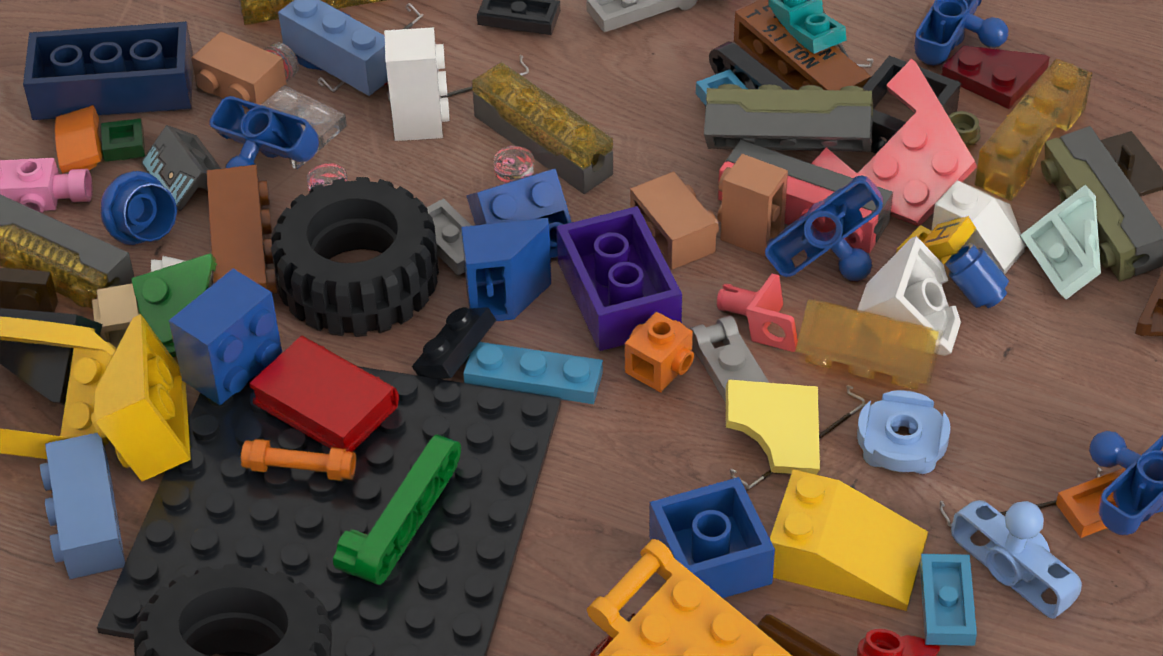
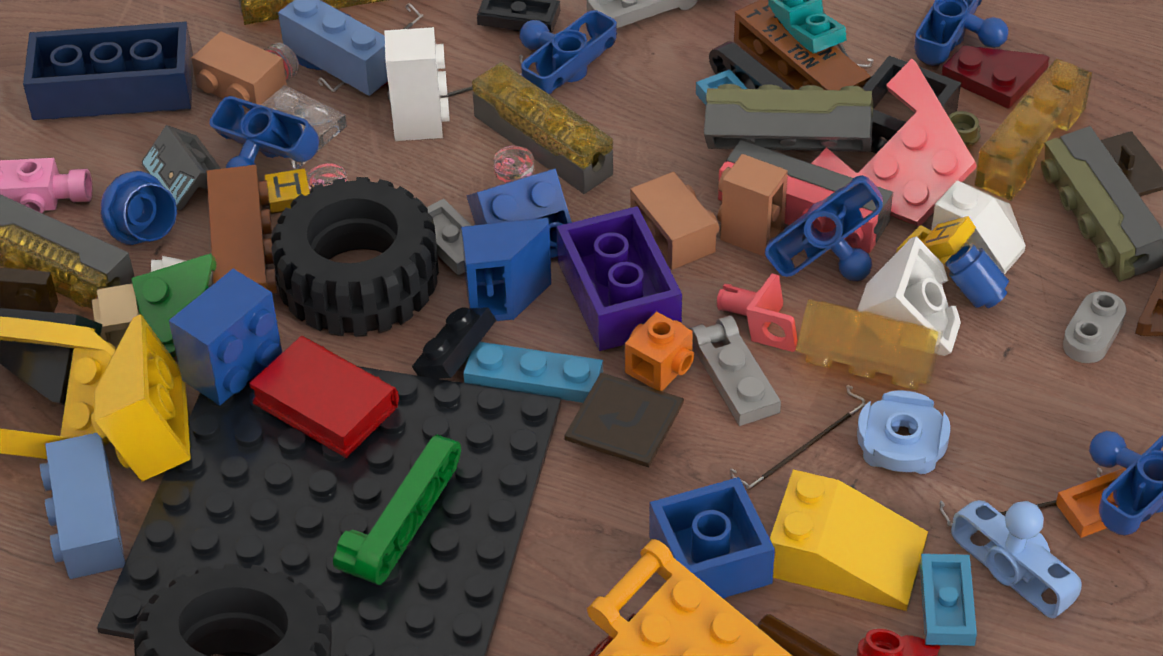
(78, 140): orange slope -> none
(122, 140): dark green plate -> none
(259, 455): orange bar -> none
(285, 187): none -> yellow tile
(566, 54): none -> blue piece
(624, 419): none -> dark brown piece
(780, 420): light yellow tile -> none
(1068, 242): light aqua wing -> none
(1094, 327): none -> light grey plate

